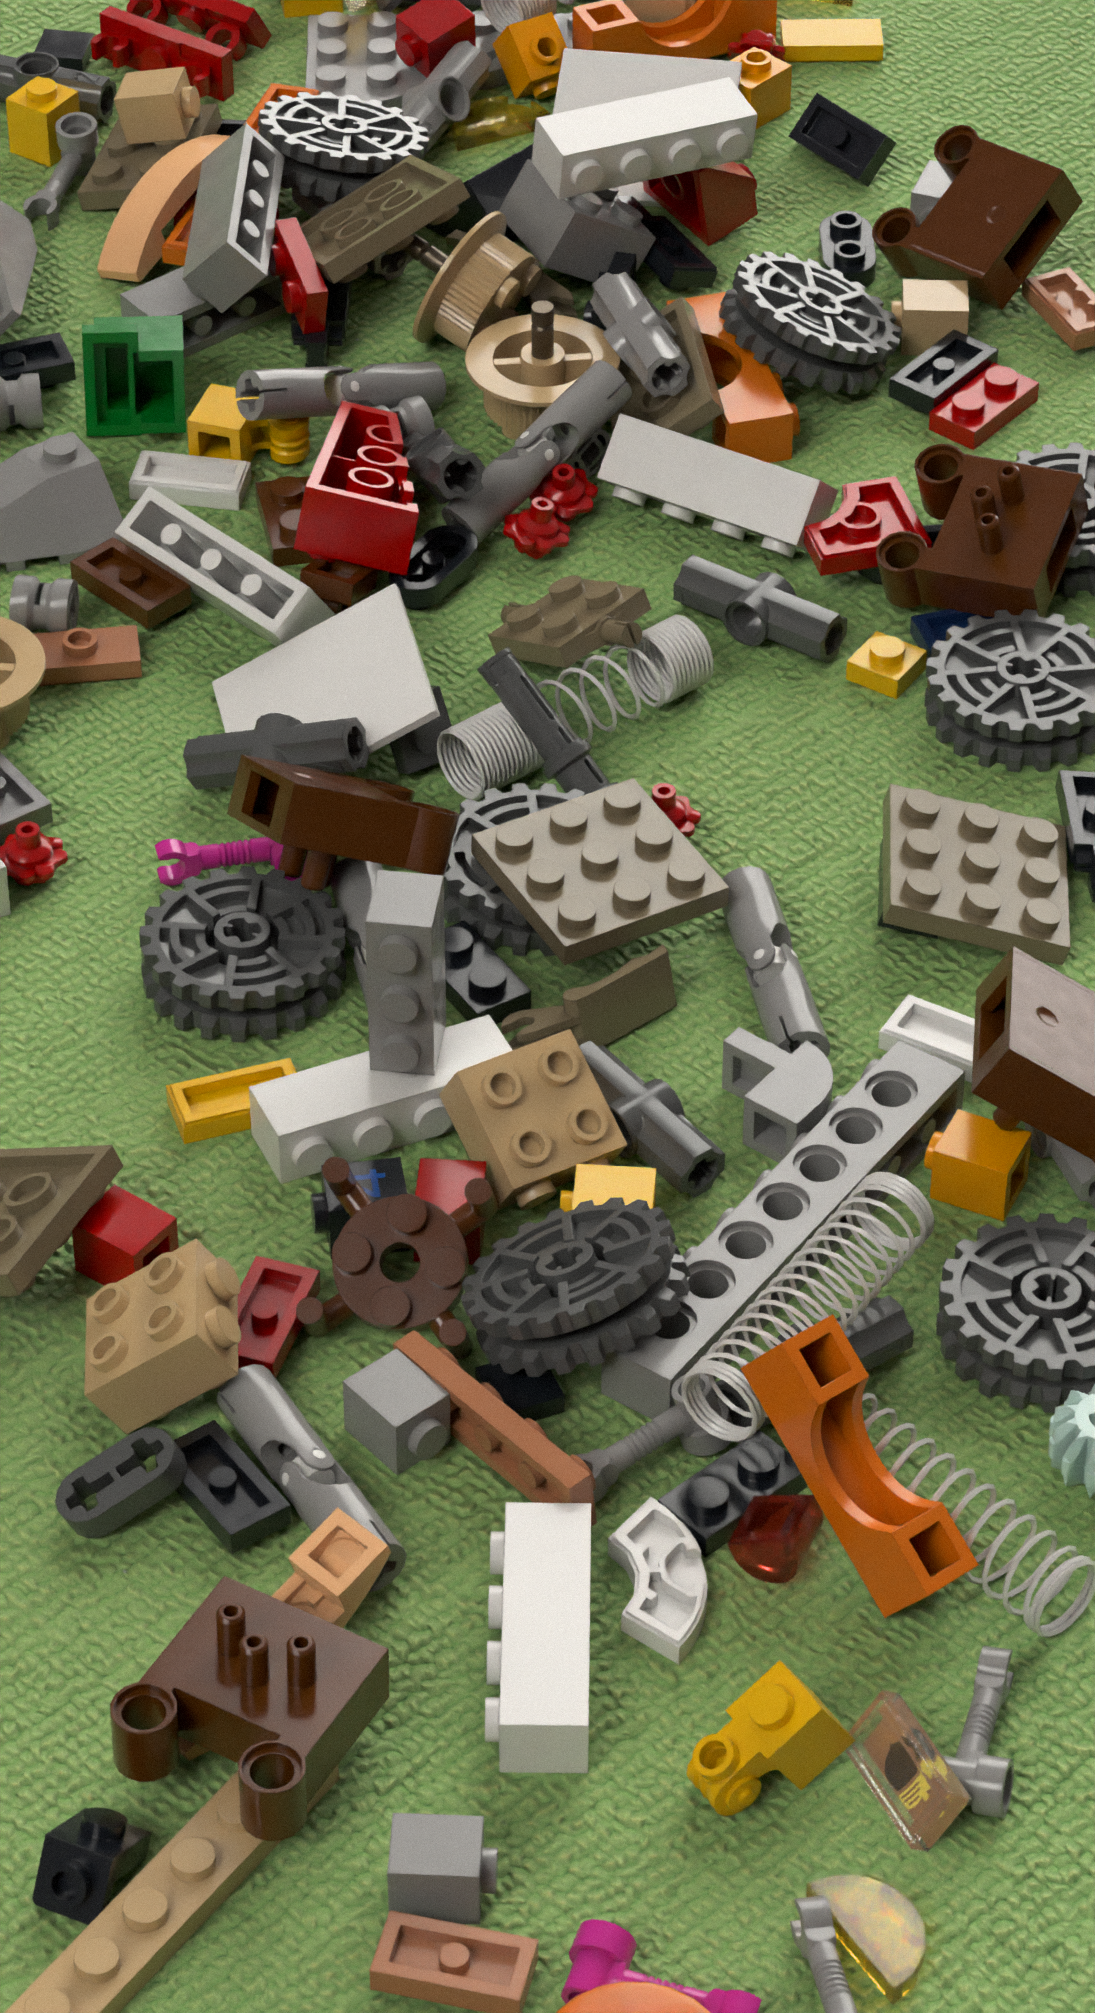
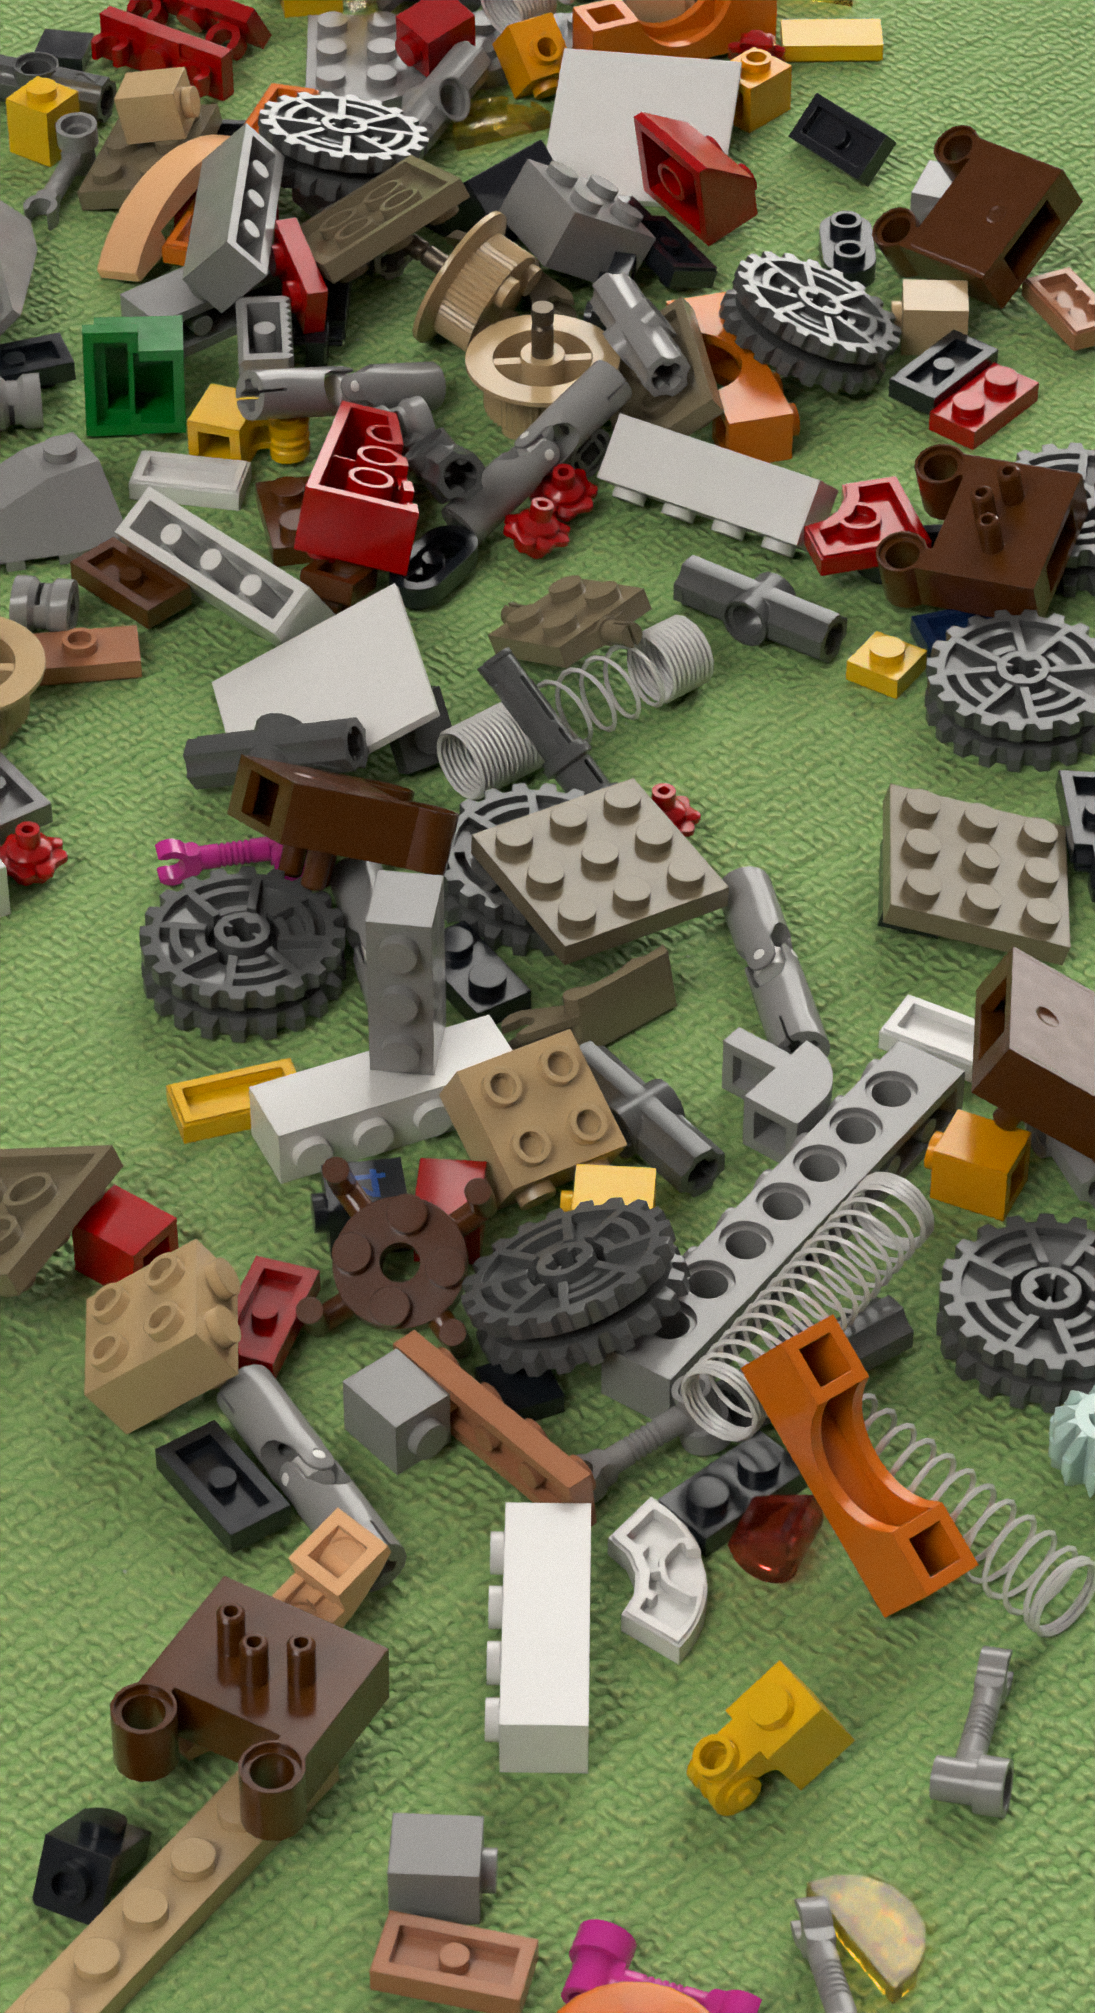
(121, 1482): dark grey beam -> none
(264, 333): none -> light grey brick
(643, 138): white brick -> none
(906, 1771): clear tile -> none

